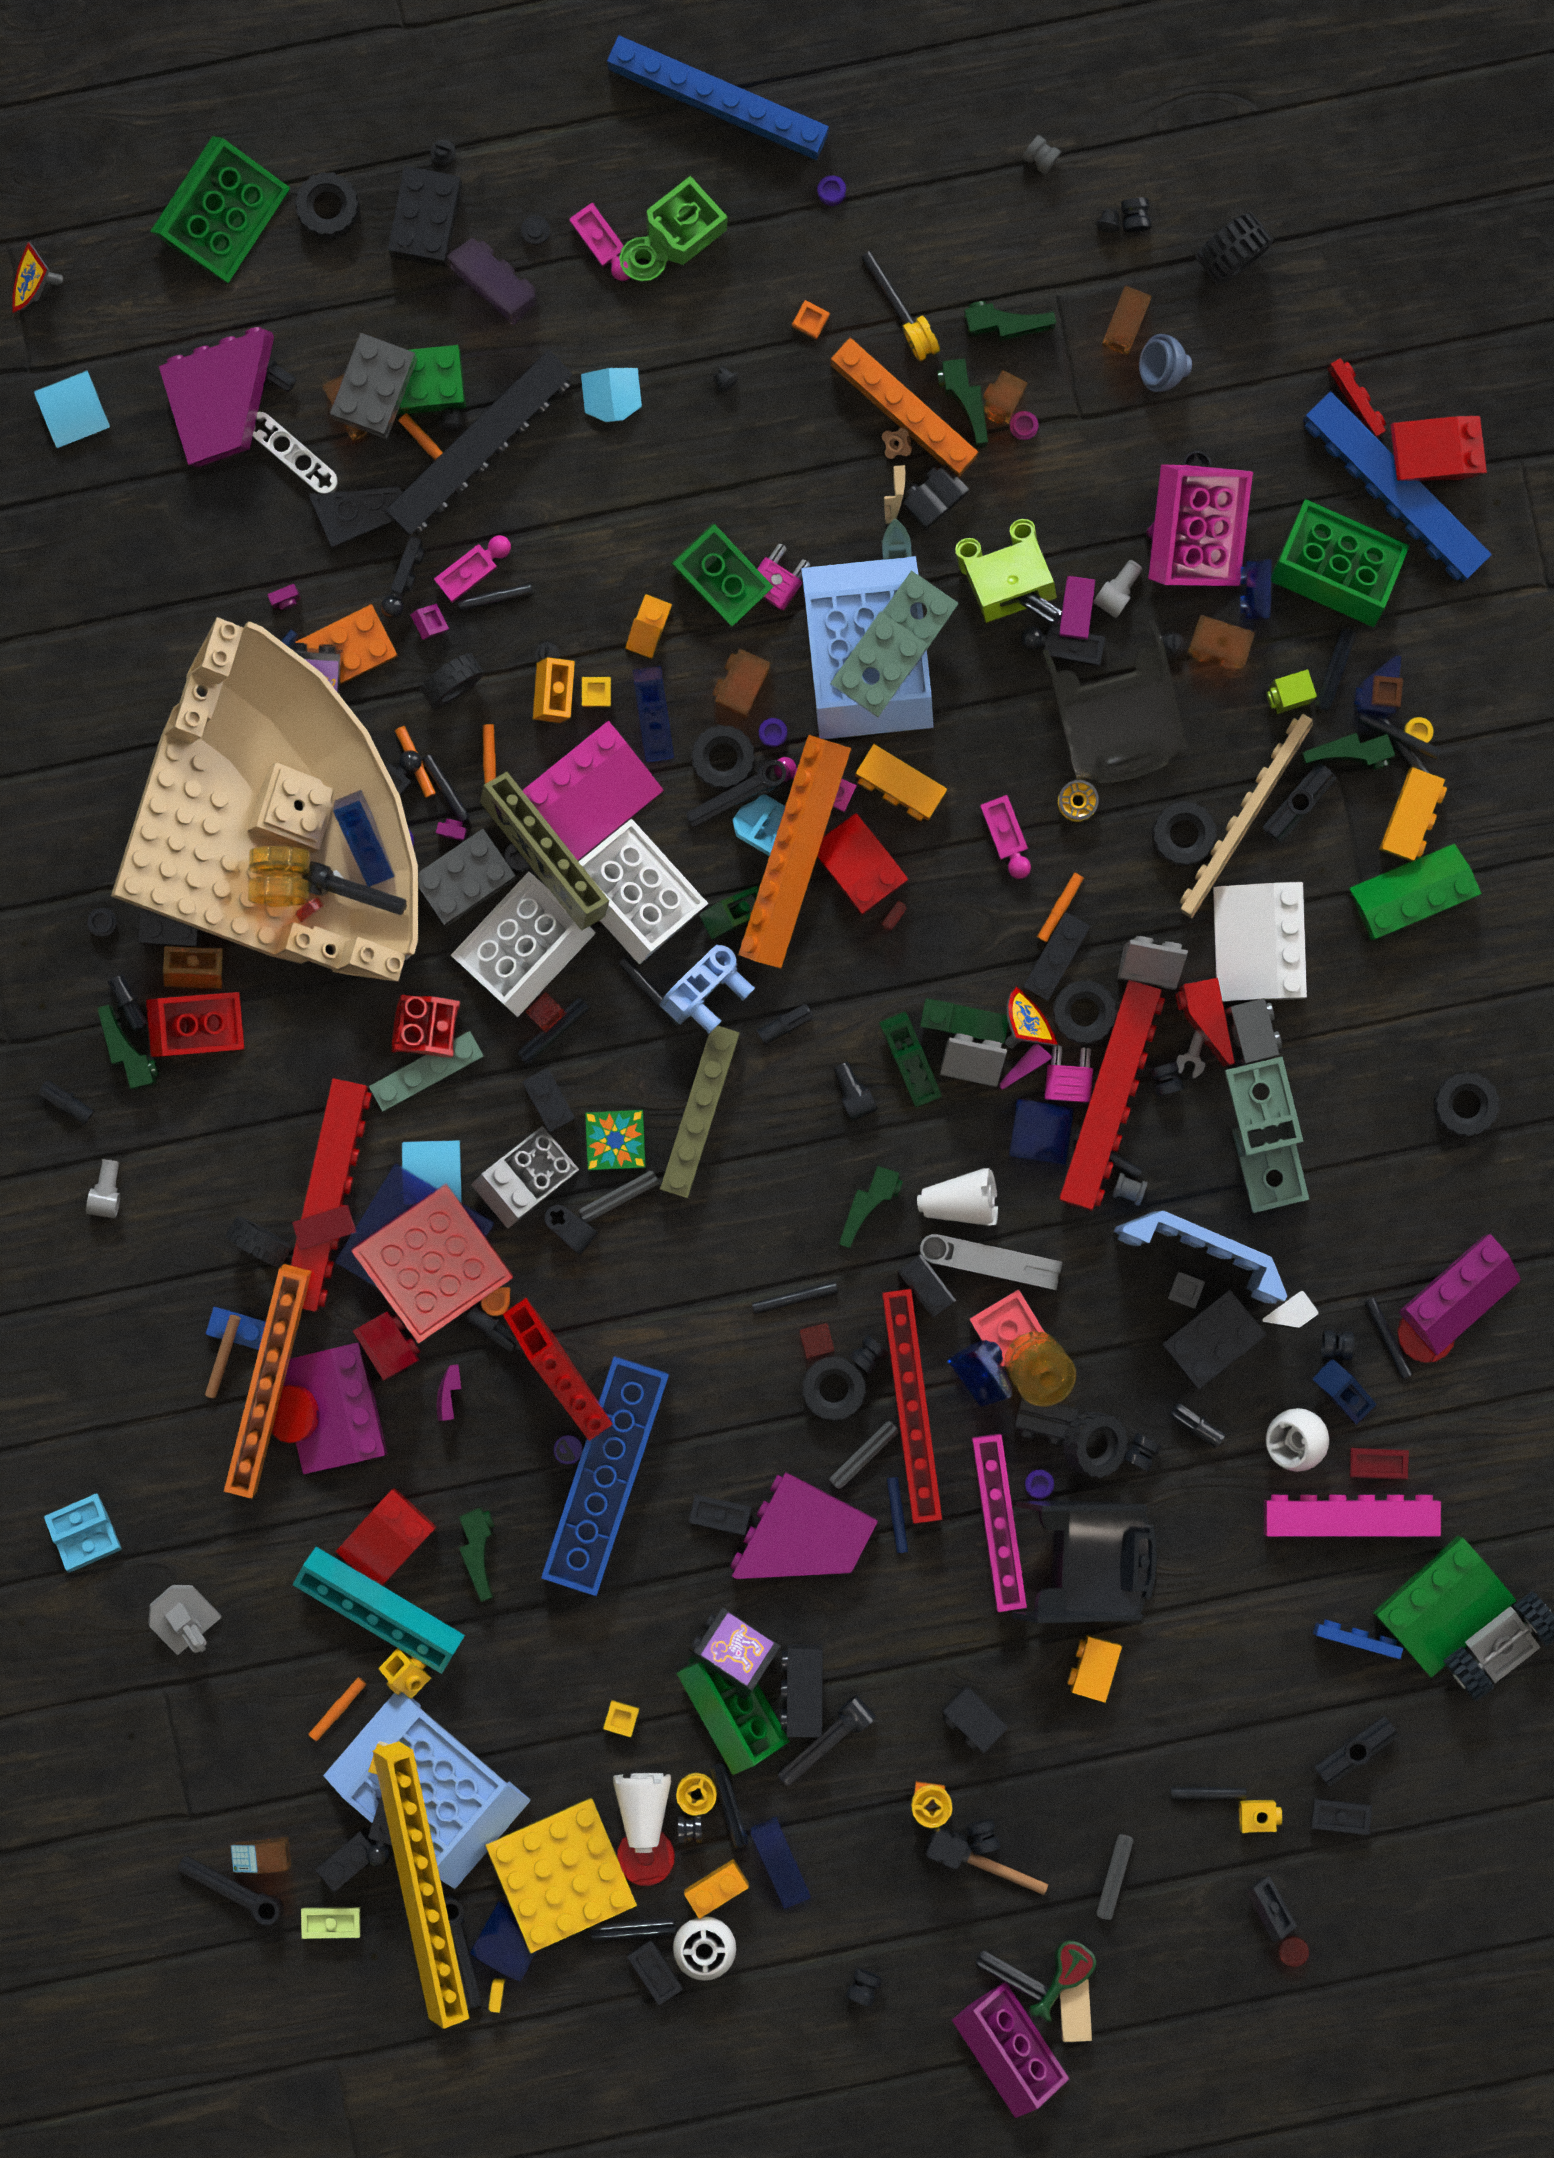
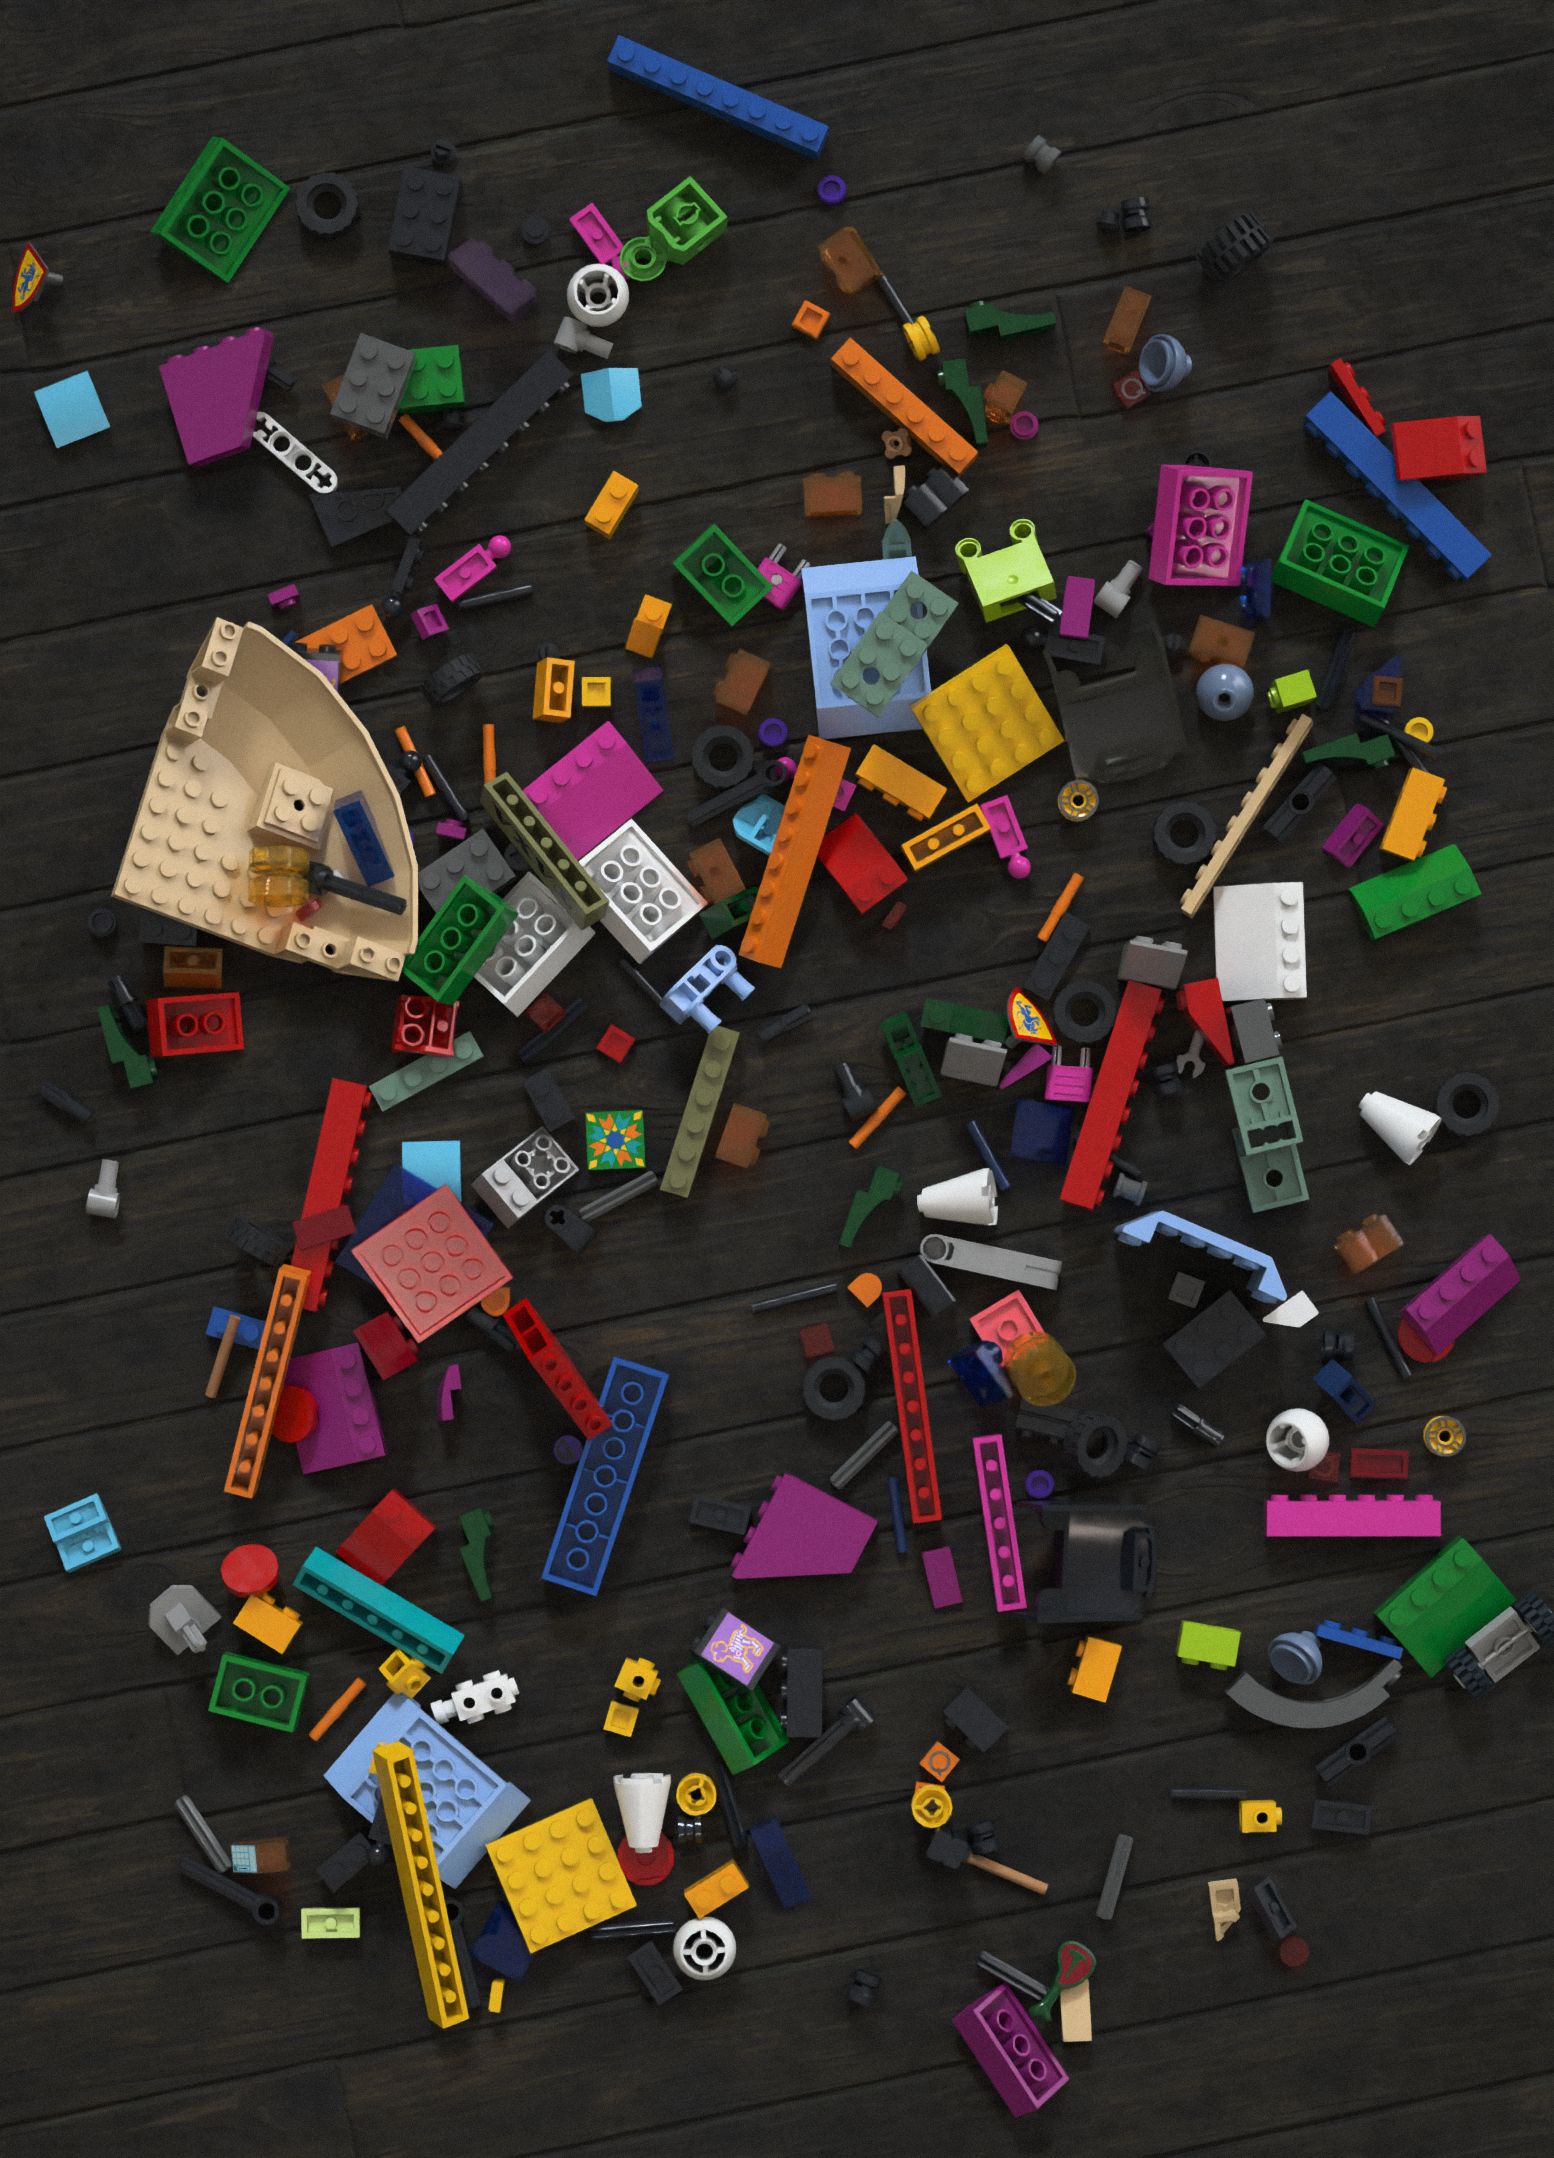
(203, 1834): none -> dark grey axle
(250, 1570): none -> red tile
(259, 1692): none -> green brick
(269, 1622): none -> light orange brick
(458, 940): none -> green slope
(482, 1696): none -> white brick
(575, 337): none -> light grey pin
(598, 314): none -> white wheel
(611, 505): none -> light orange brick
(615, 1043): none -> red tile
(637, 1668): none -> yellow brick
(716, 871): none -> clear orange brick
(741, 1136): none -> clear orange brick
(832, 494): none -> clear orange brick
(849, 261): none -> clear orange brick
(866, 1288): none -> orange tile
(877, 1117): none -> orange piece
(939, 1761): none -> orange tile
(941, 1576): none -> magenta slope
(945, 838): none -> light orange brick
(987, 723): none -> yellow plate
(988, 1155): none -> dark blue piece
(1131, 389): none -> clear red tile
(1207, 1644): none -> lime brick
(1224, 1905): none -> tan slope
(1228, 680): none -> sand blue piece
(1296, 1656): none -> sand blue piece
(1319, 1712): none -> dark grey arch
(1327, 1468): none -> clear red tile
(1352, 835): none -> magenta slope
(1368, 1243): none -> clear orange brick
(1399, 1124): none -> white cone
(1456, 1438): none -> wheel

